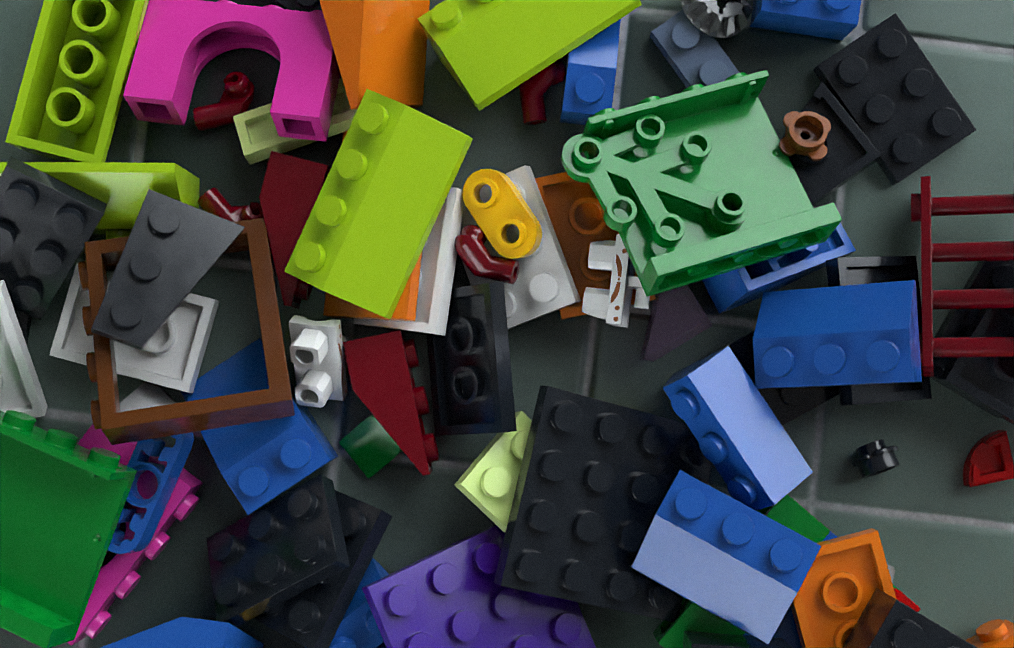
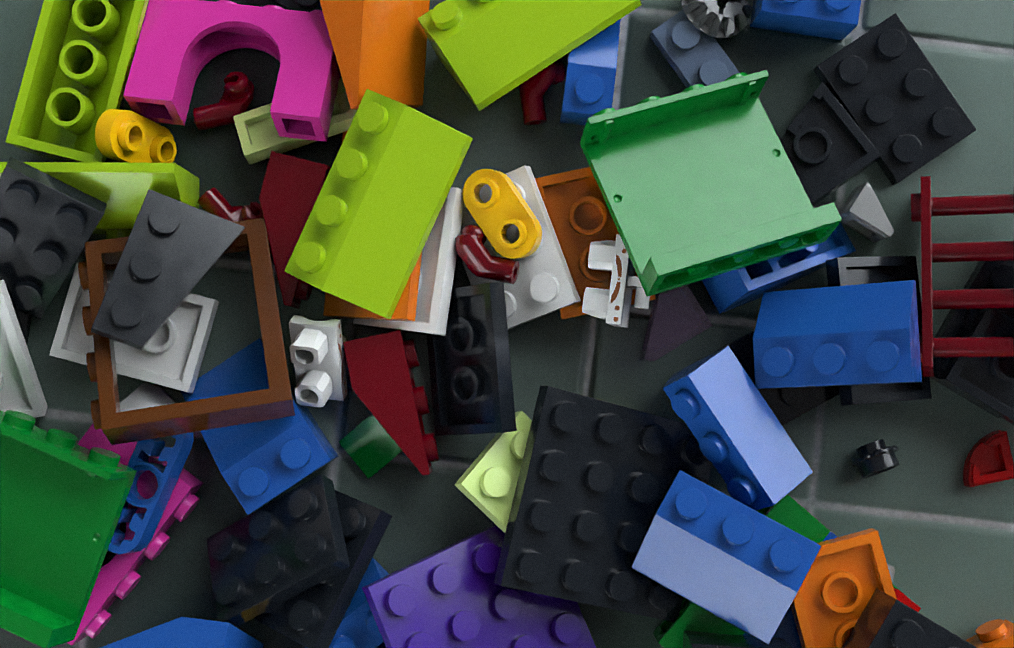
(133, 138): none -> yellow plate
(648, 179): plant -> none
(805, 122): dark orange plate -> none
(865, 214): none -> light grey slope

